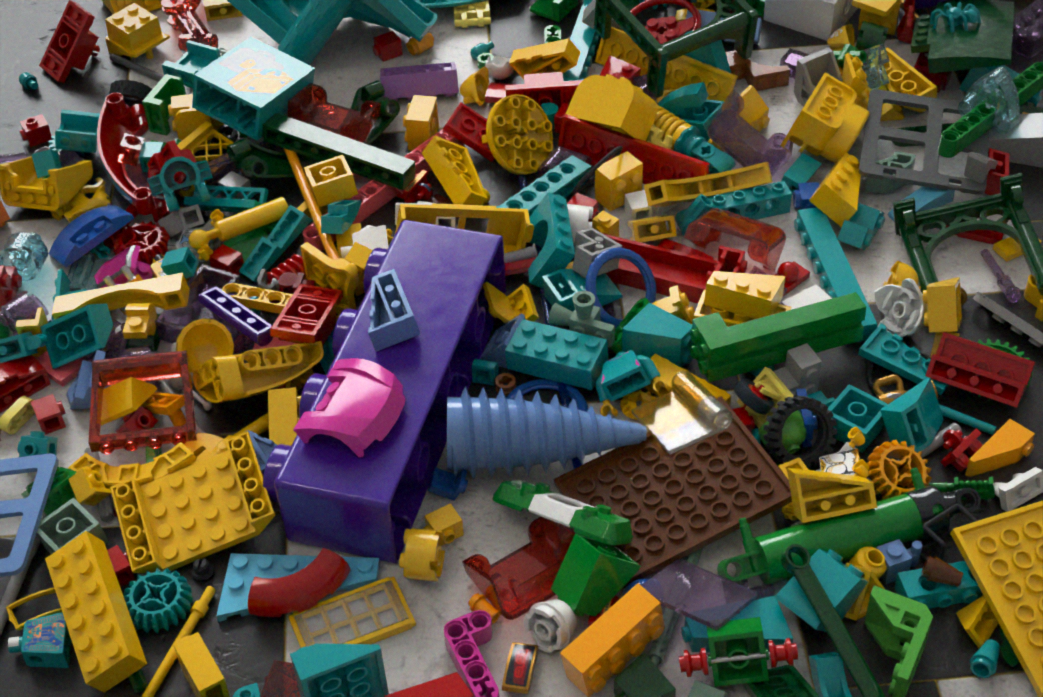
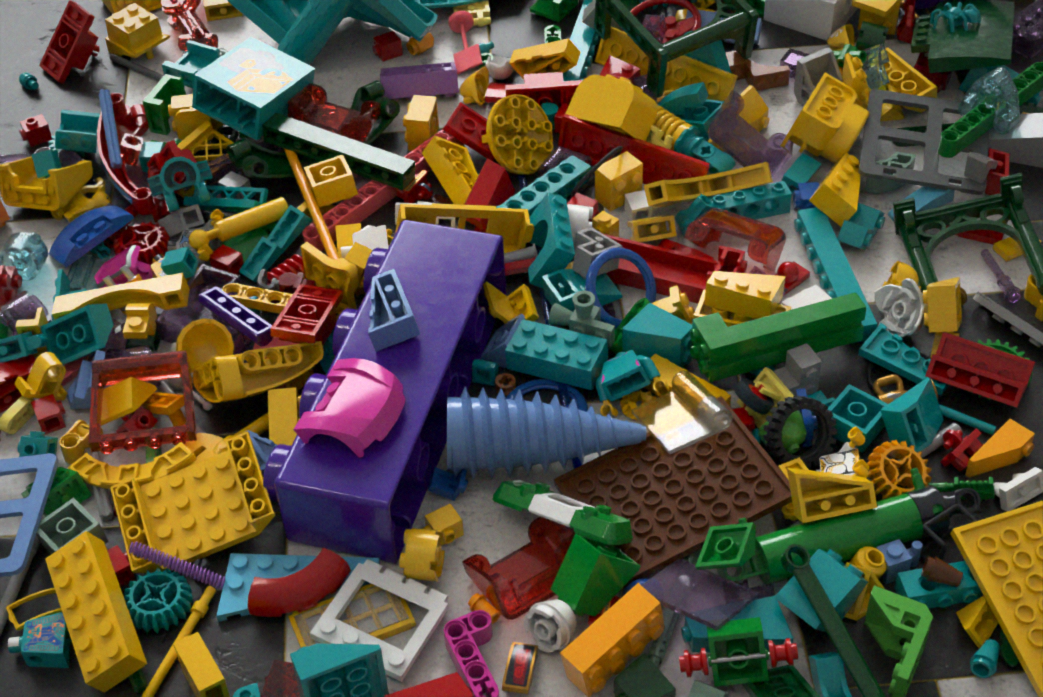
(44, 378): none -> yellow pin
(75, 441): none -> yellow piece
(88, 486): yellow brick -> none
(110, 129): none -> medium blue axle
(132, 91): black tyre -> none
(180, 567): none -> medium lavender piece
(340, 216): teal slope -> none
(396, 661): none -> white hinge
(469, 57): none -> coral piece
(490, 189): none -> red slope
(656, 26): none -> brick
(727, 546): none -> green slope

